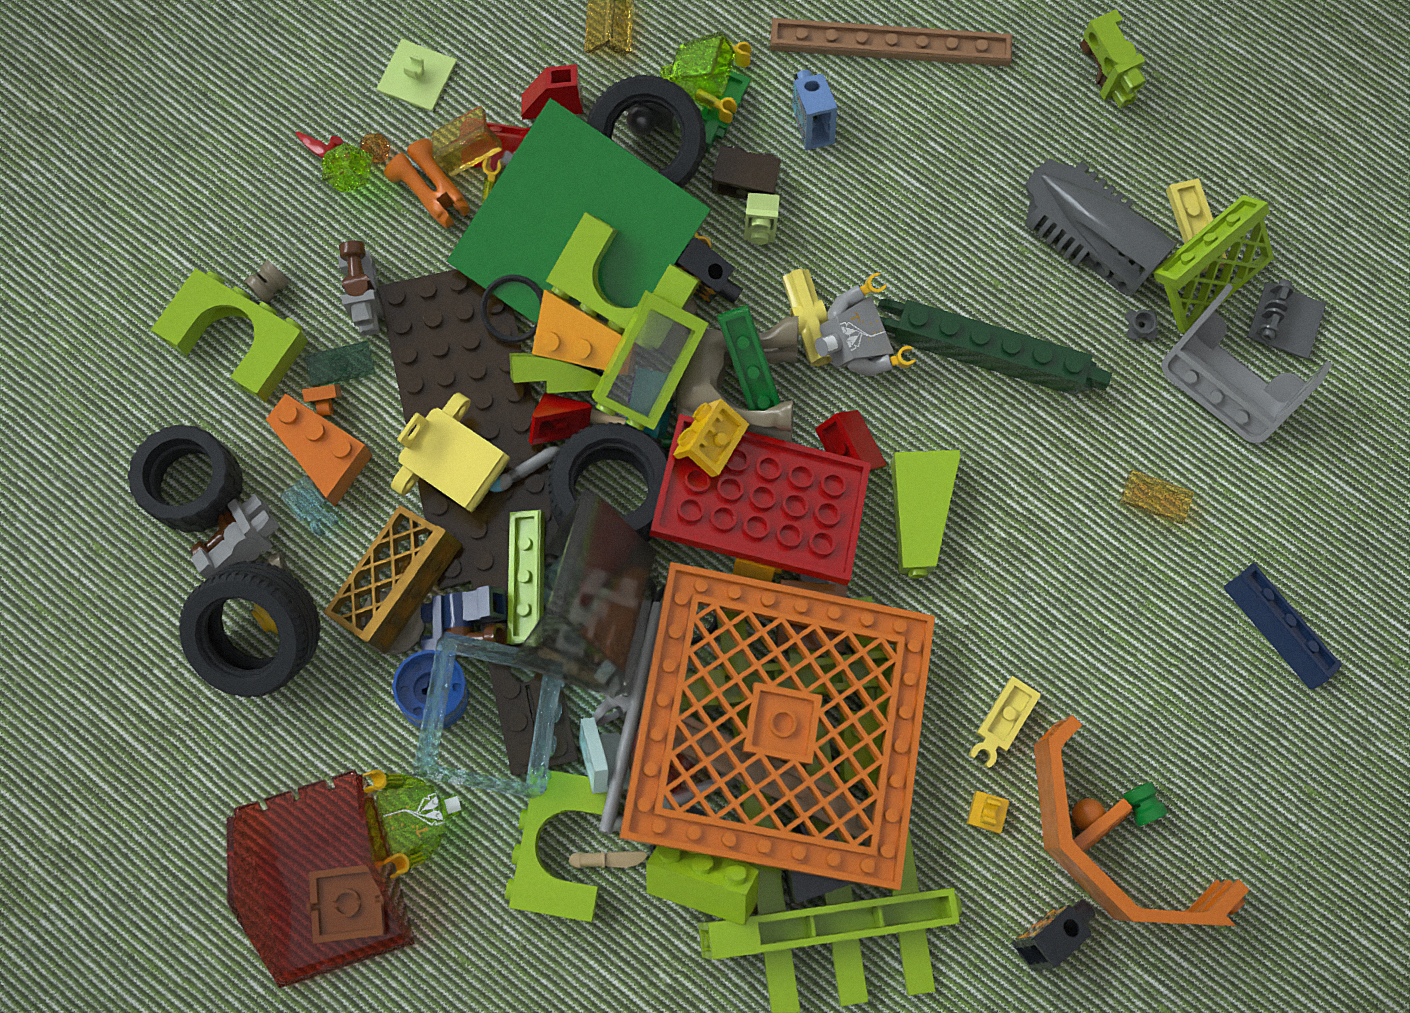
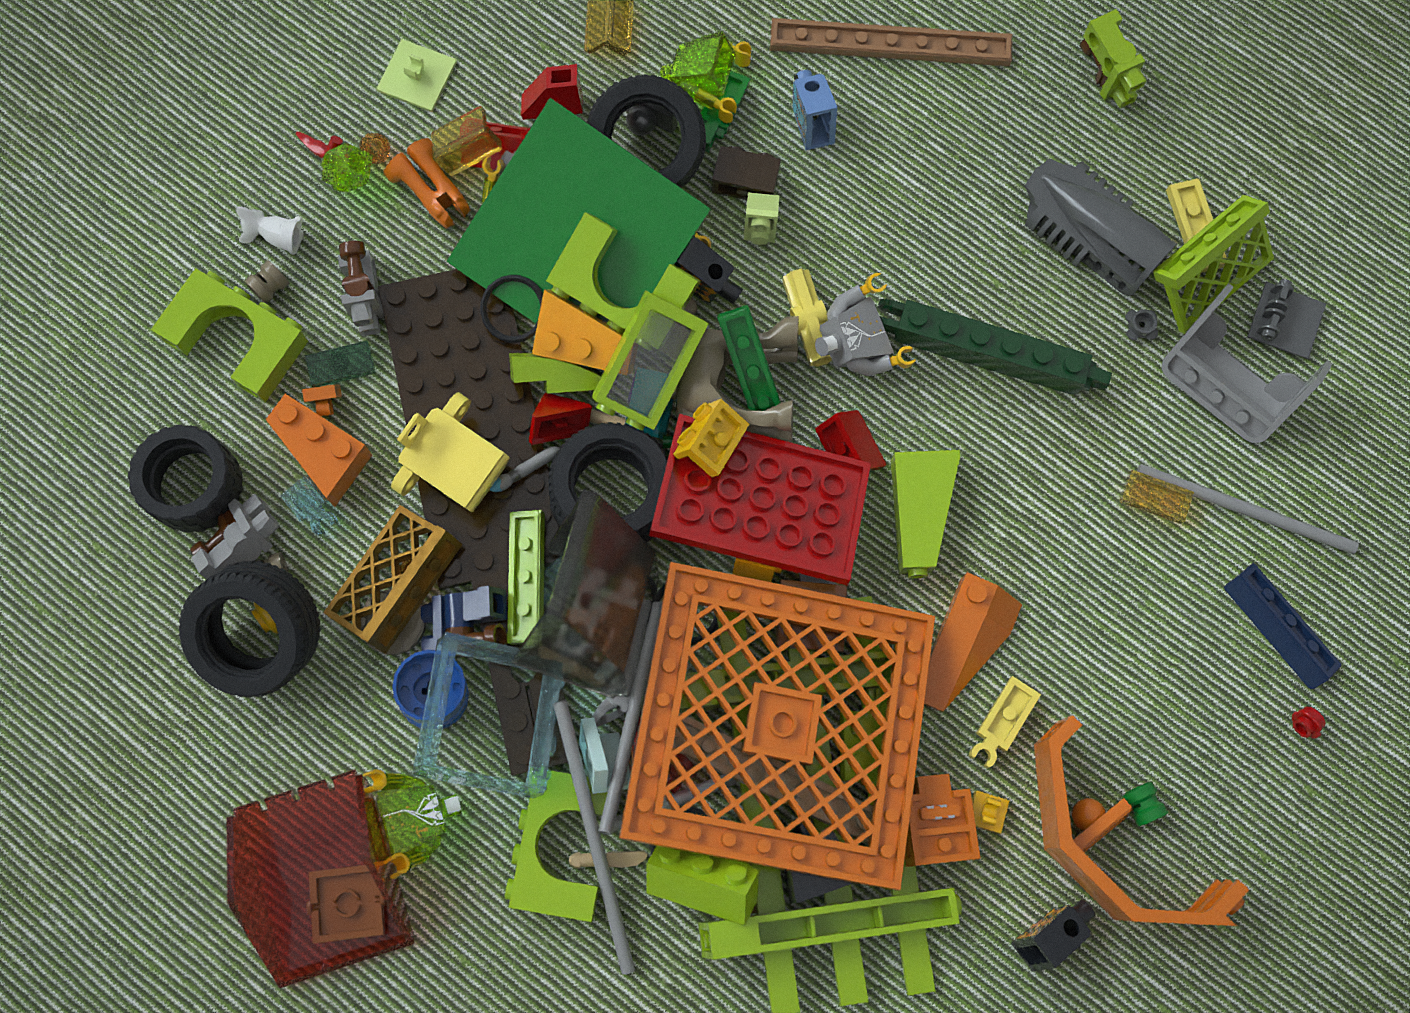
(276, 230): none -> white animal
(594, 837): none -> light grey piece
(940, 823): none -> orange piece
(971, 632): none -> orange wedge
(1255, 511): none -> light grey piece
(1308, 722): none -> red plate

